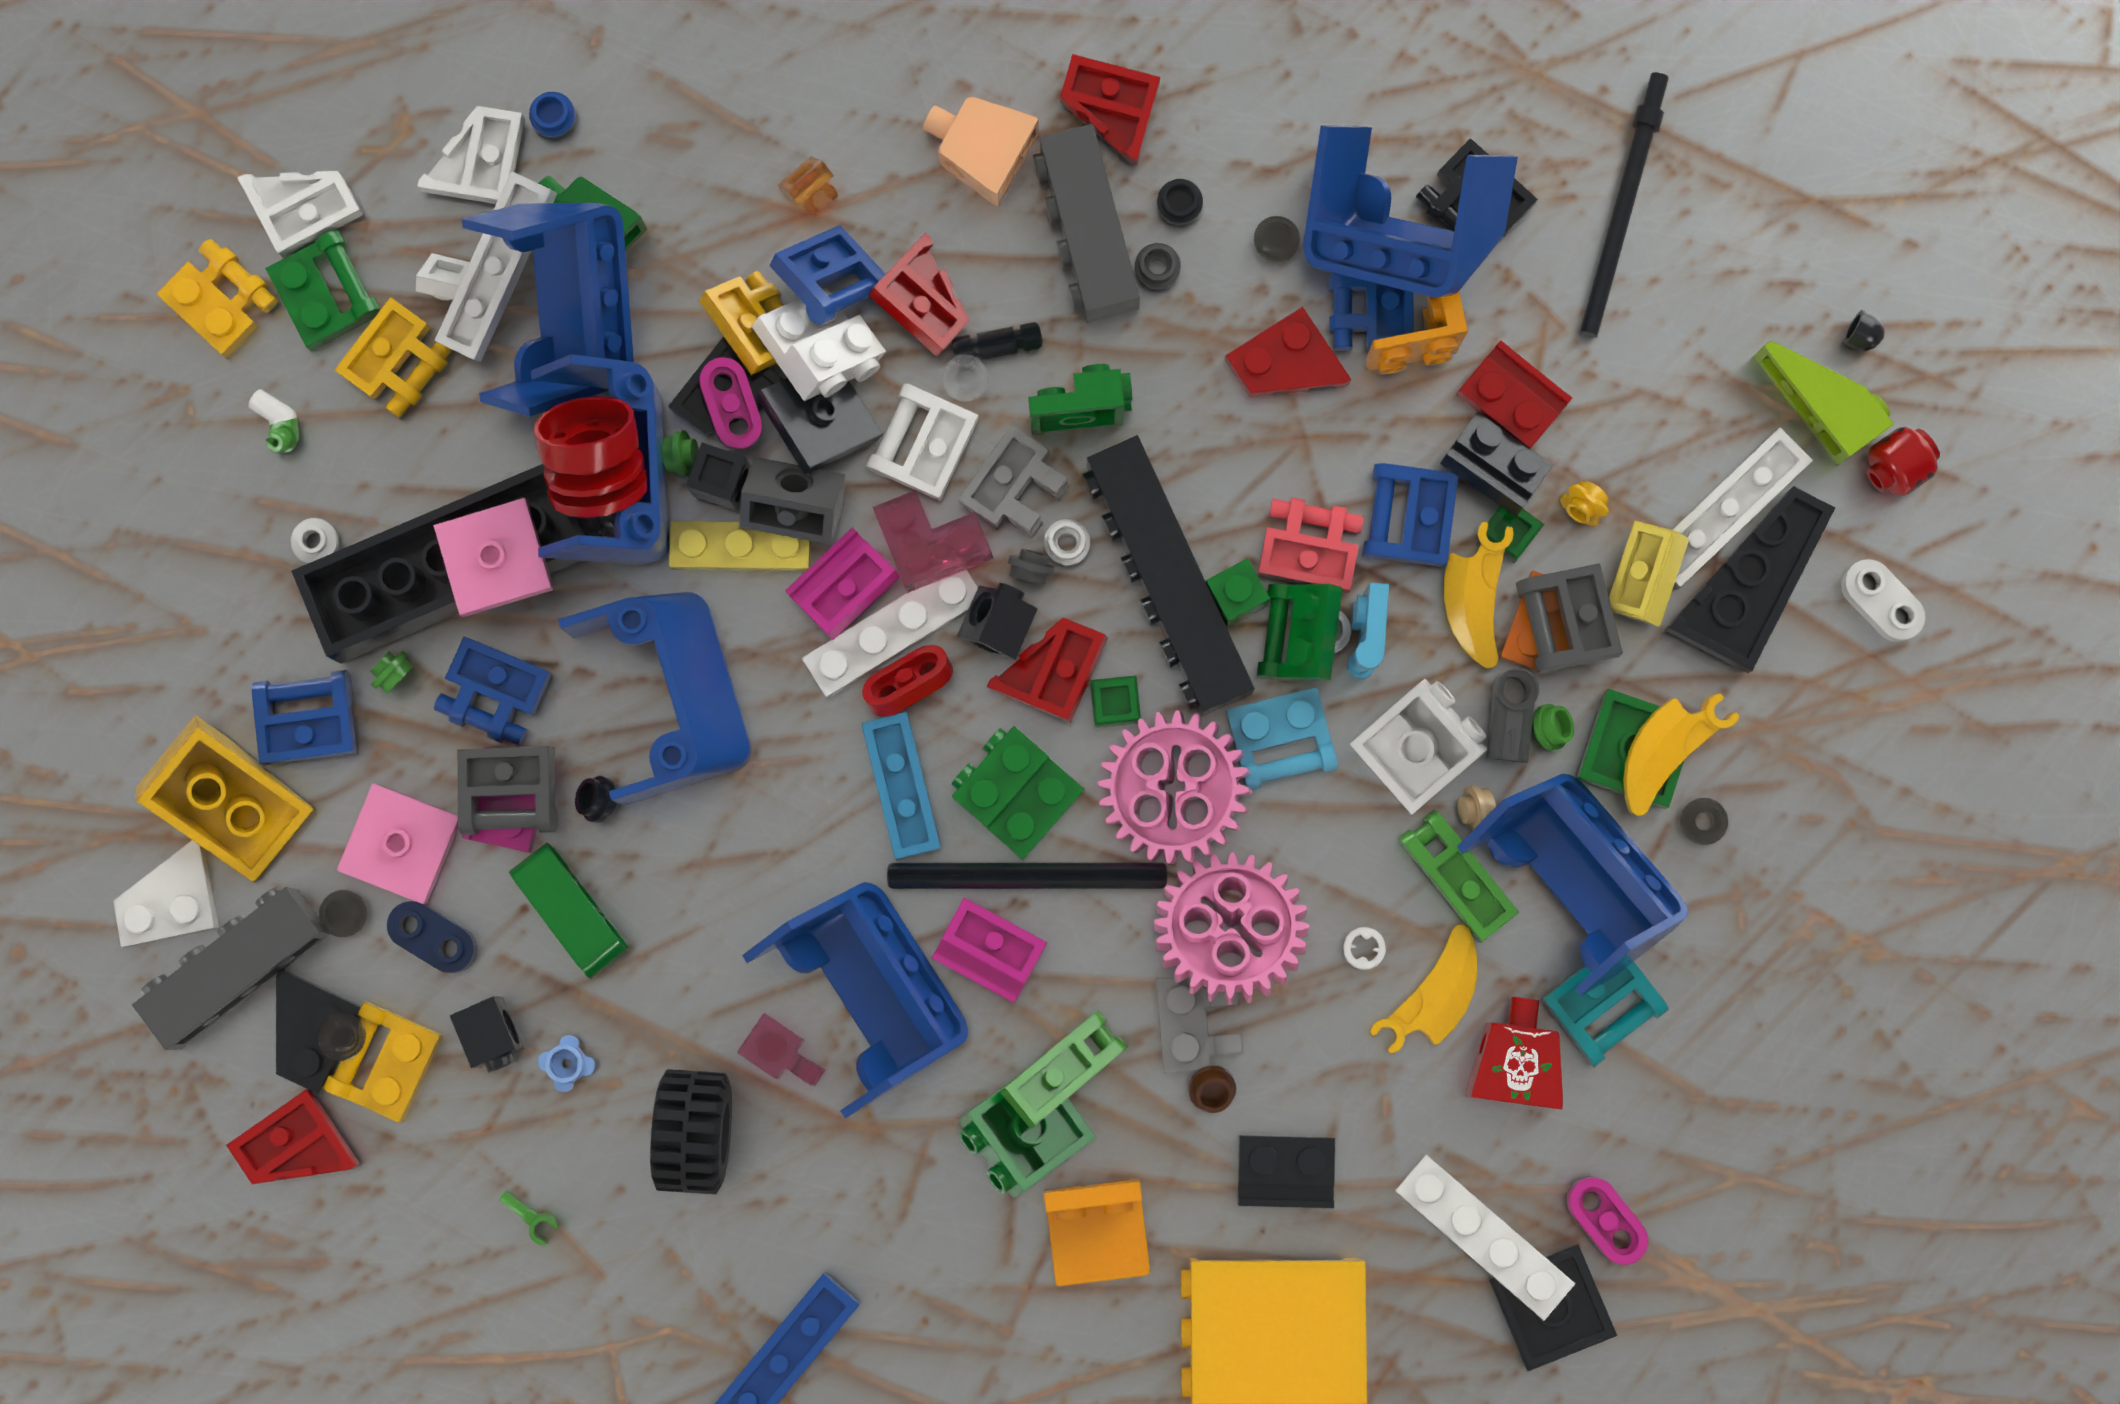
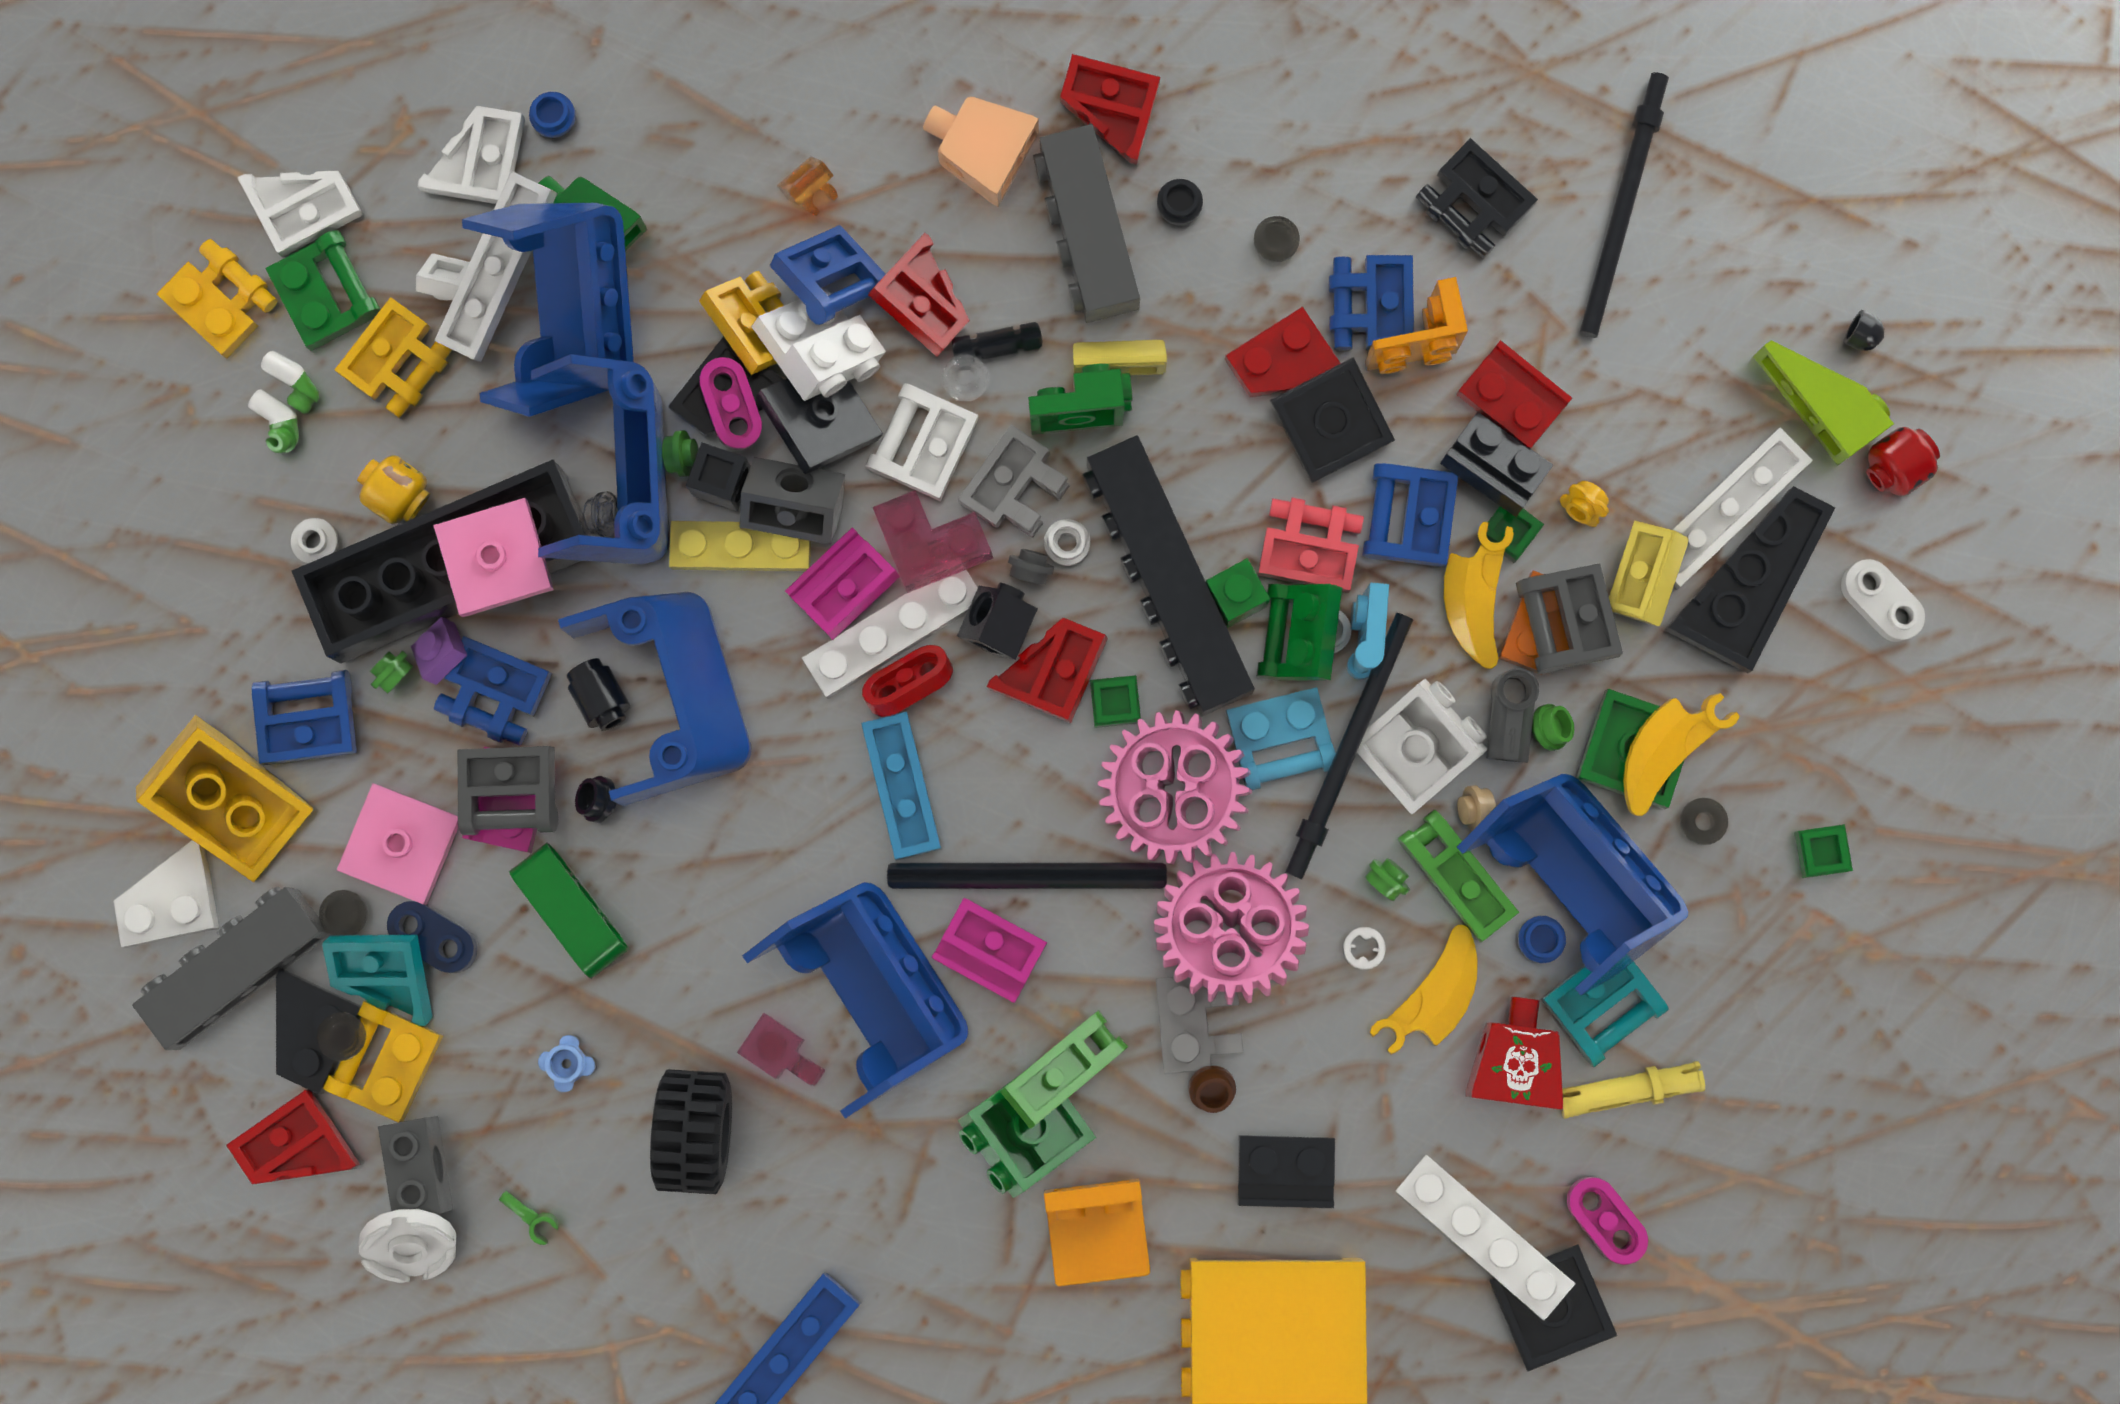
(292, 374): none -> arm
(380, 970): none -> teal wing
(393, 489): none -> yellow head
(407, 1245): none -> white tile
(415, 1165): none -> dark grey brick
(438, 650): none -> medium lavender plate
(487, 1034): black brick -> none
(591, 456): red wheel -> none
(597, 694): none -> black brick
(1016, 791): green plate -> none
(1132, 357): none -> light yellow slope
(1162, 253): dark grey plate -> none
(1313, 831): none -> black bar
(1332, 420): none -> black plate
(1355, 237): blue windscreen -> none
(1388, 878): none -> bright green plate
(1541, 939): none -> blue plate
(1639, 1088): none -> light yellow pin
(1823, 851): none -> green tile

